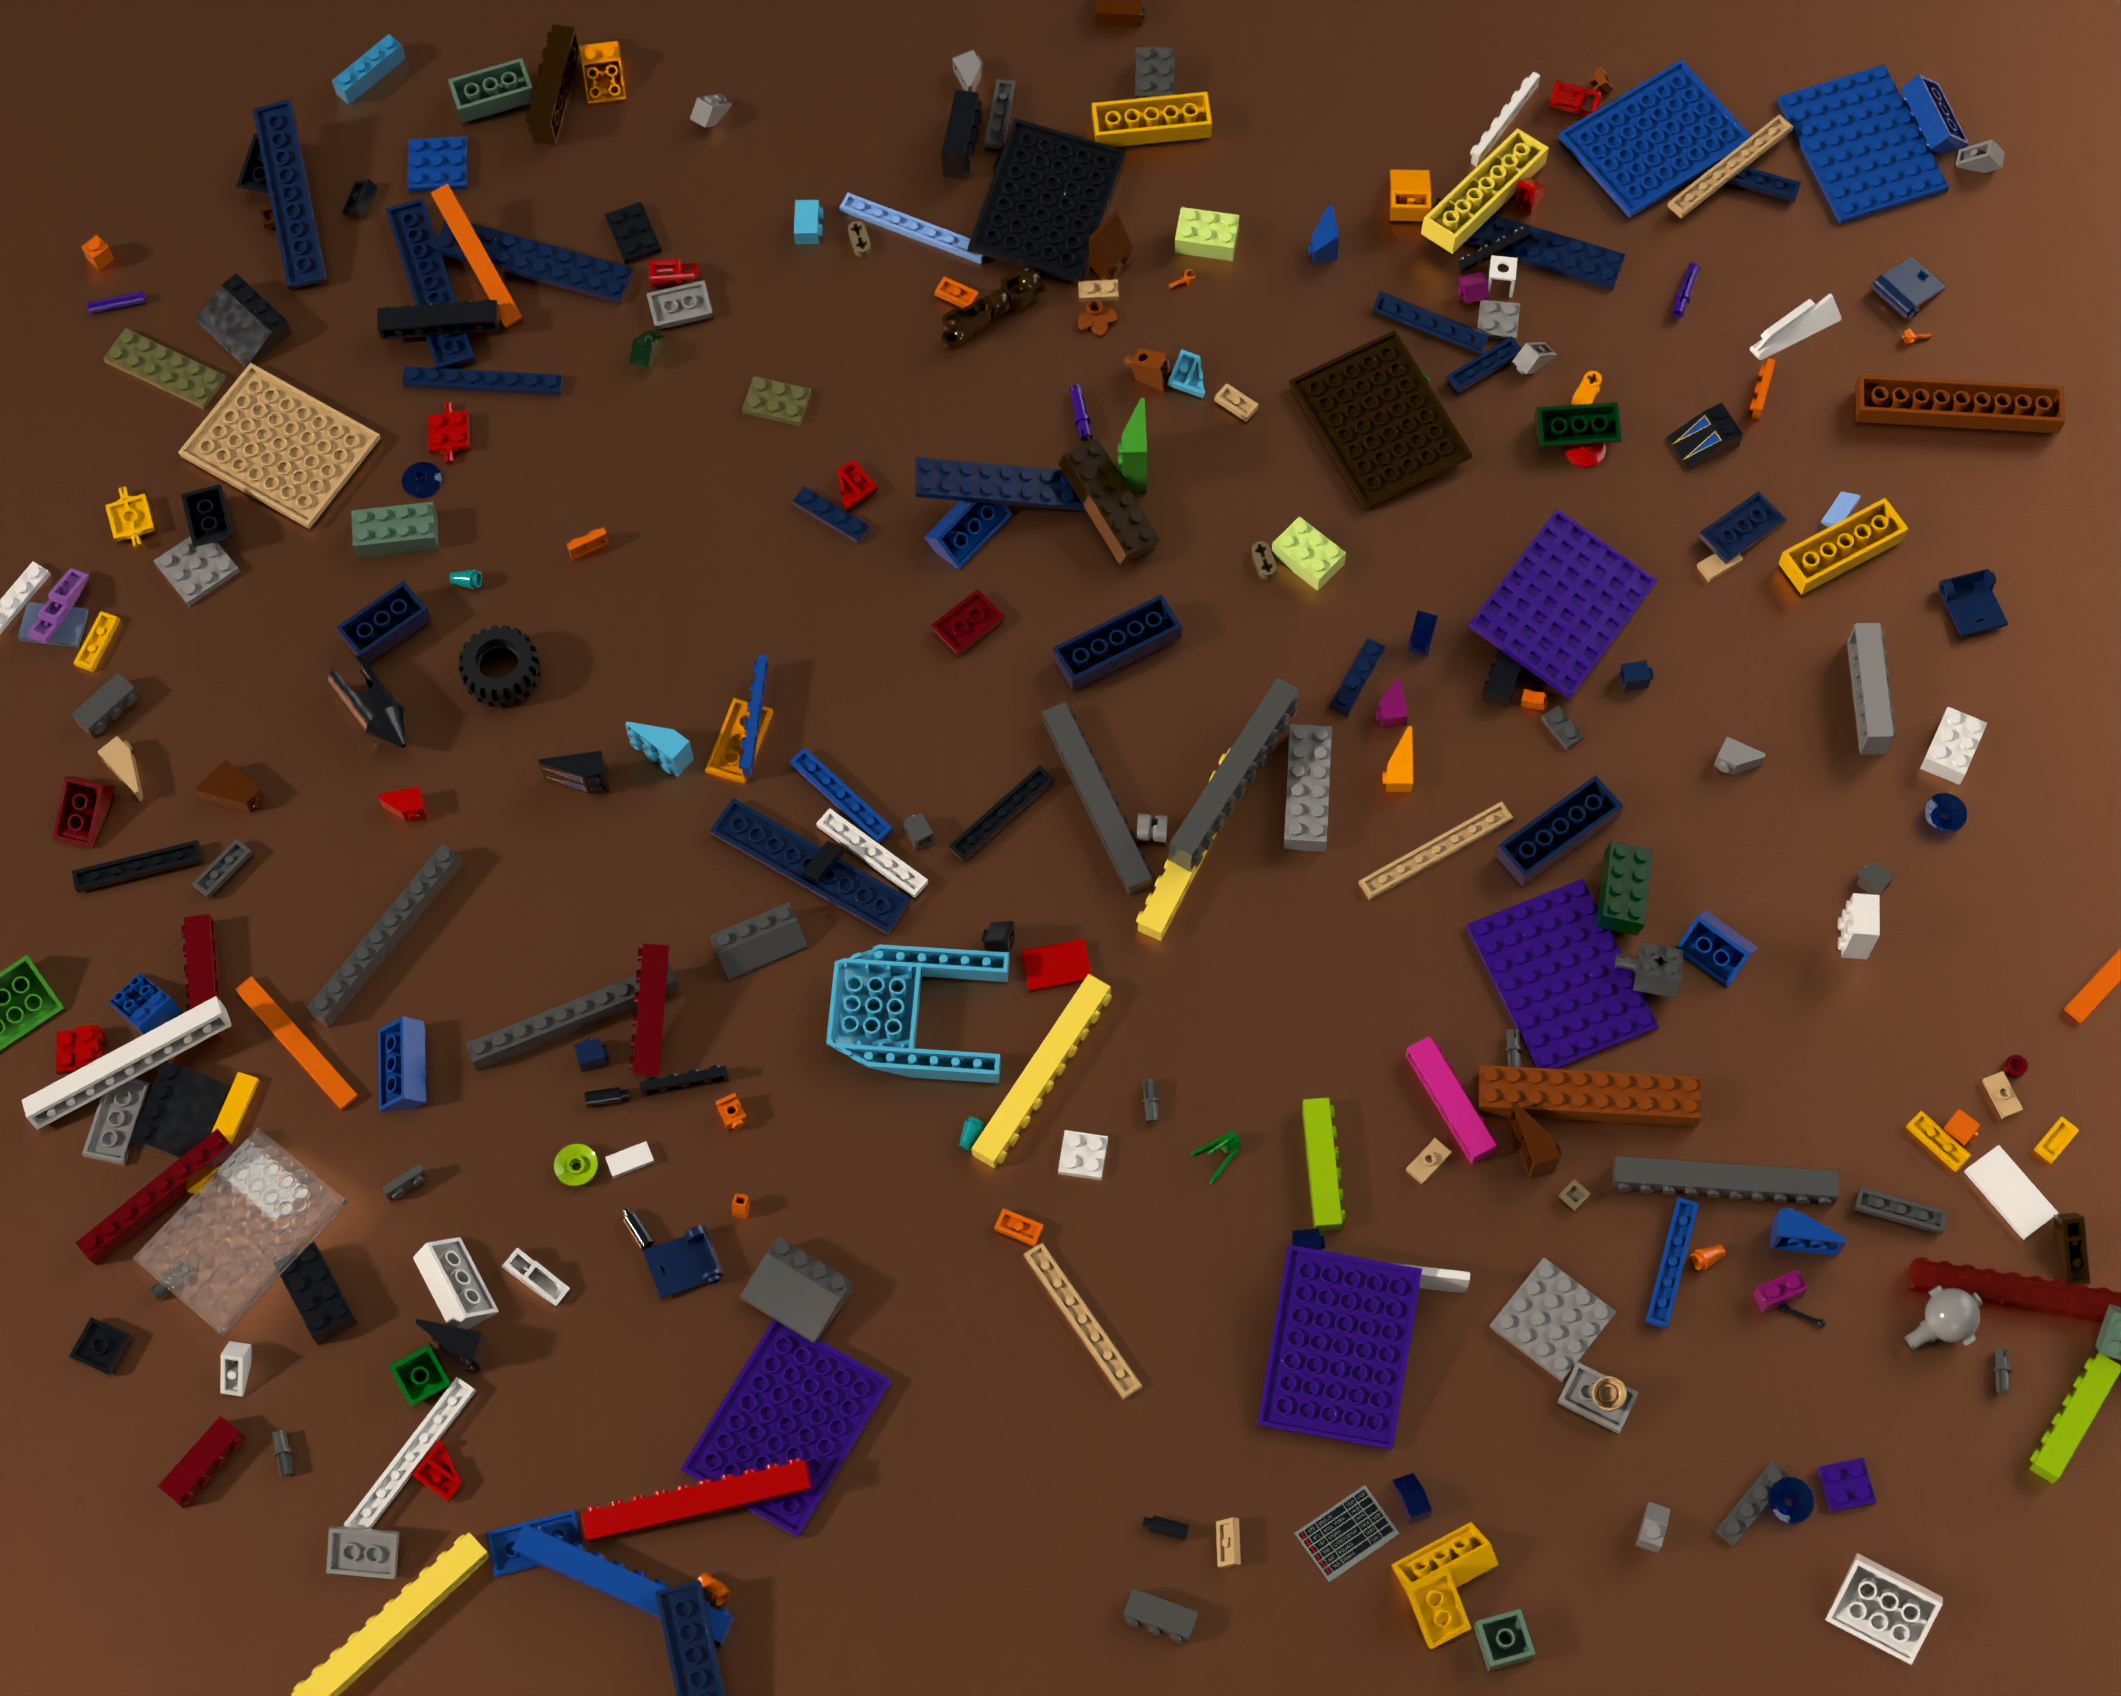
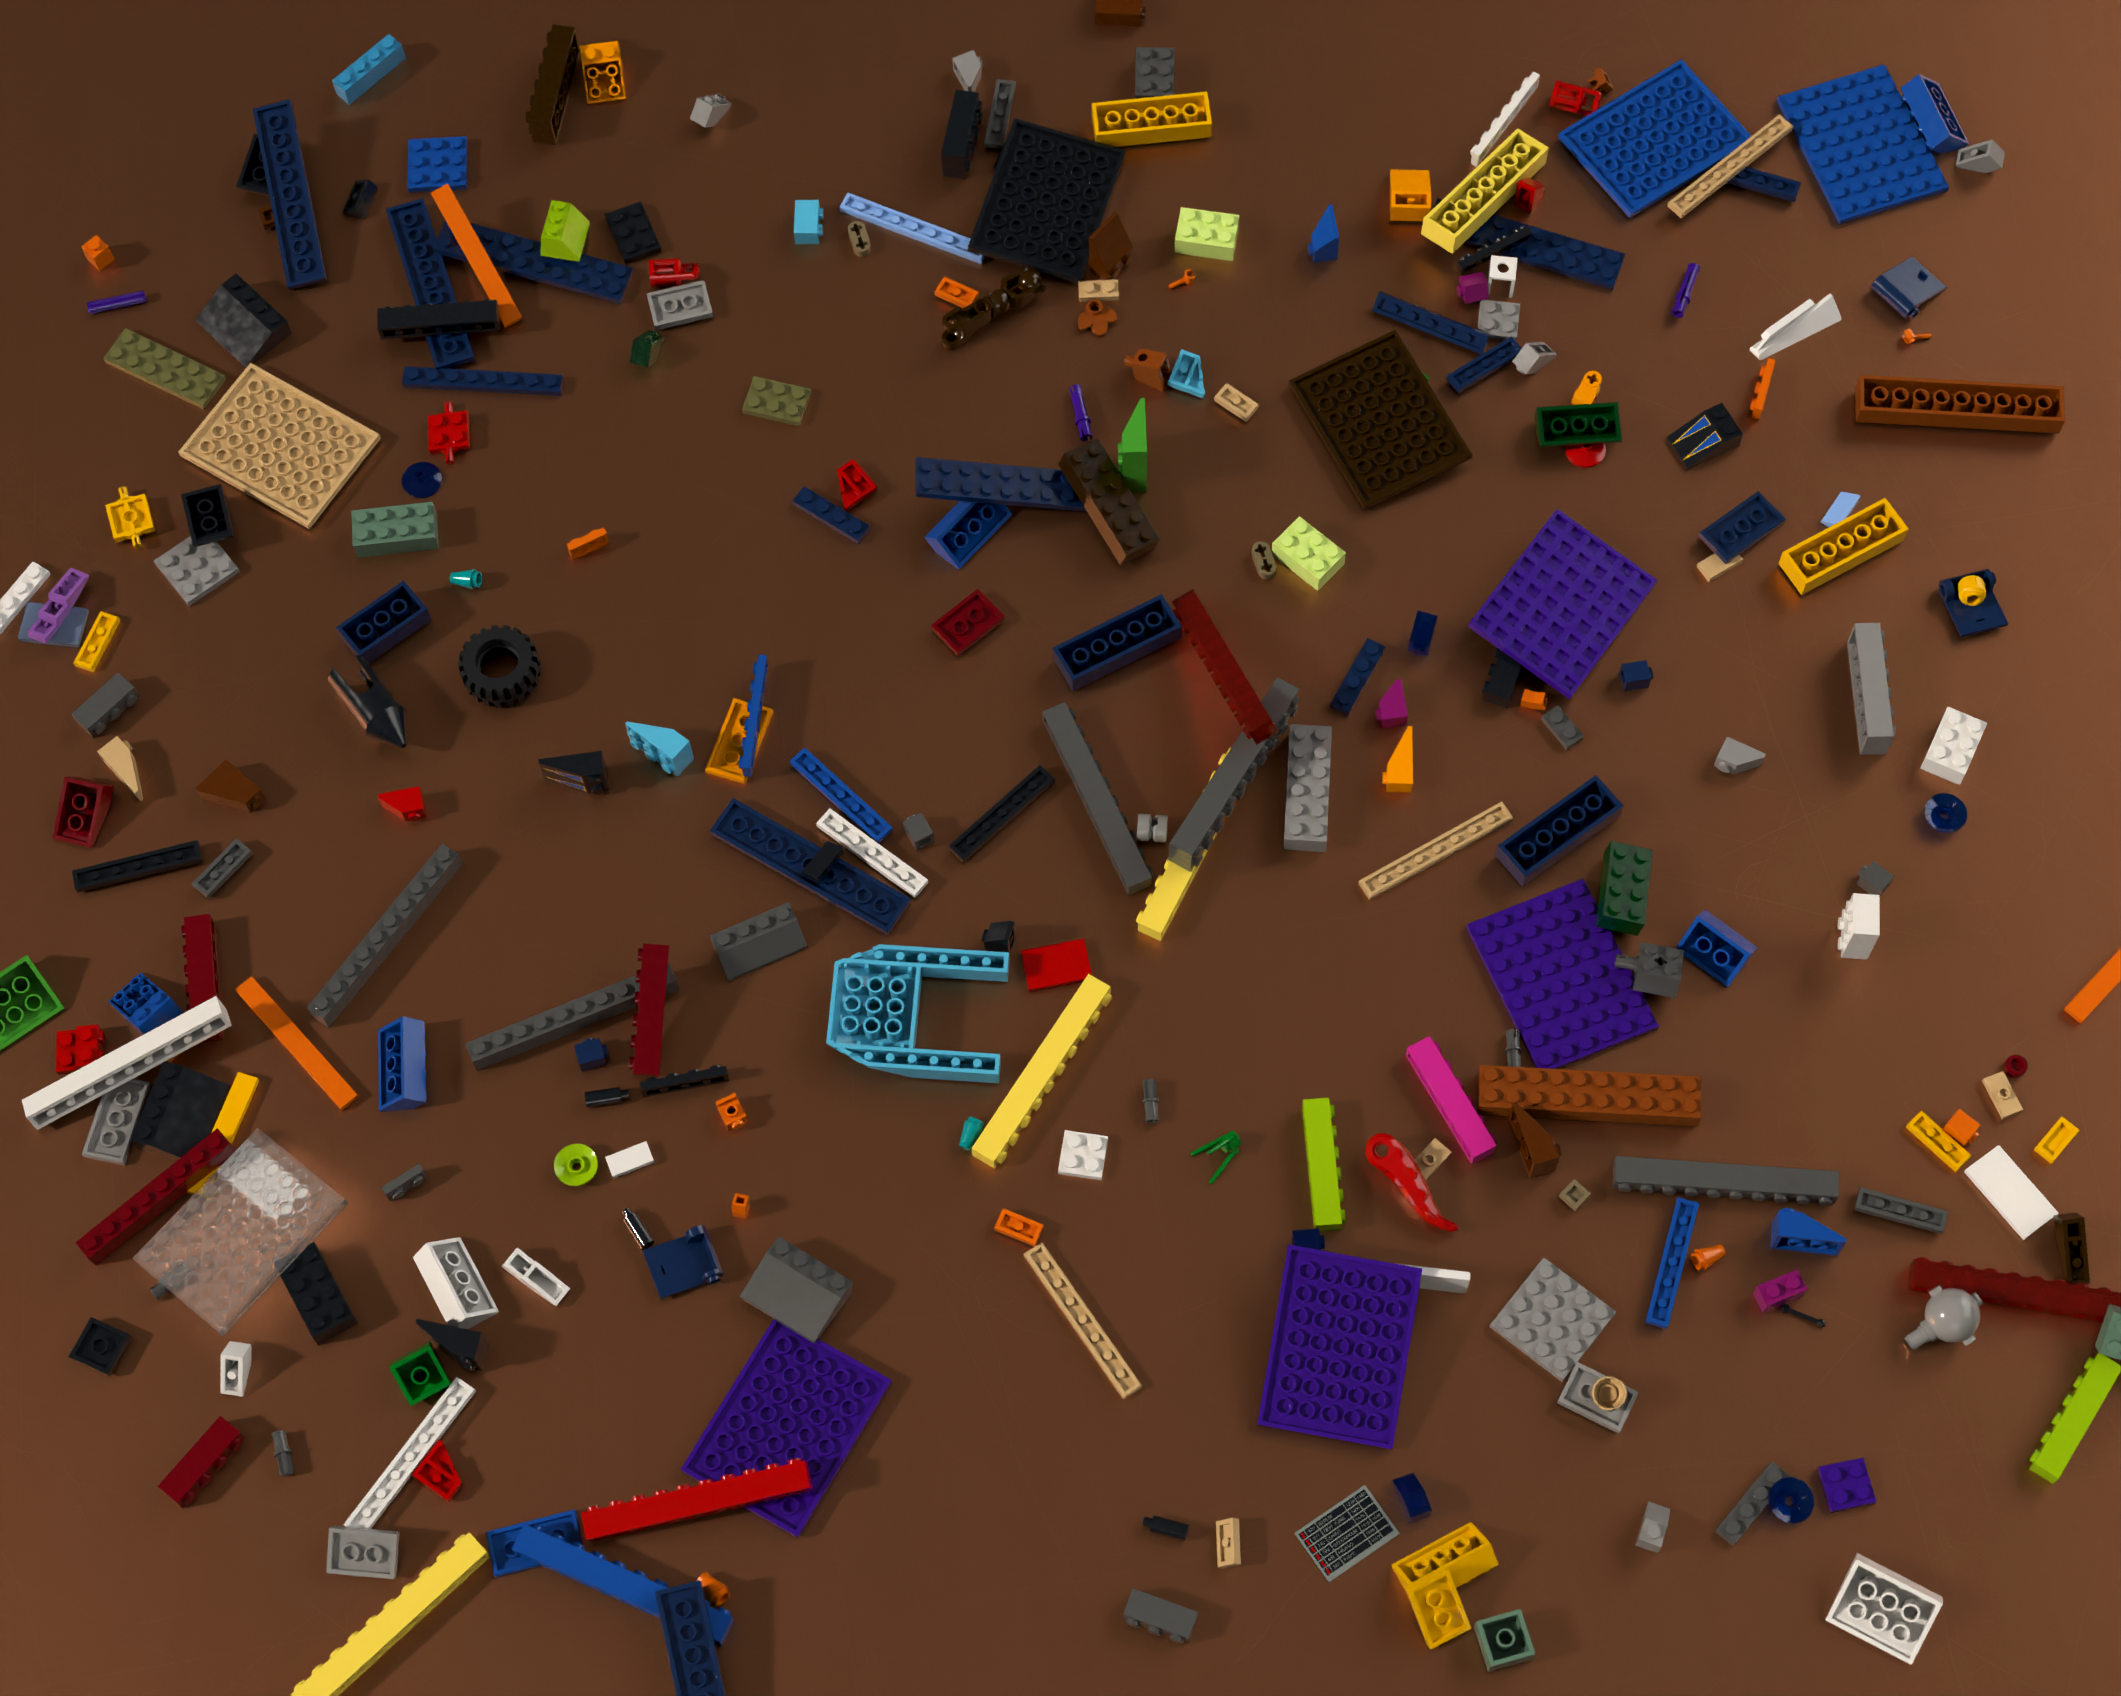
(491, 90): sand green brick -> none
(564, 232): none -> lime slope
(1224, 667): none -> clear red brick
(1407, 1176): none -> red animal
(1971, 590): none -> yellow head
(2002, 1370): dark grey axle -> none

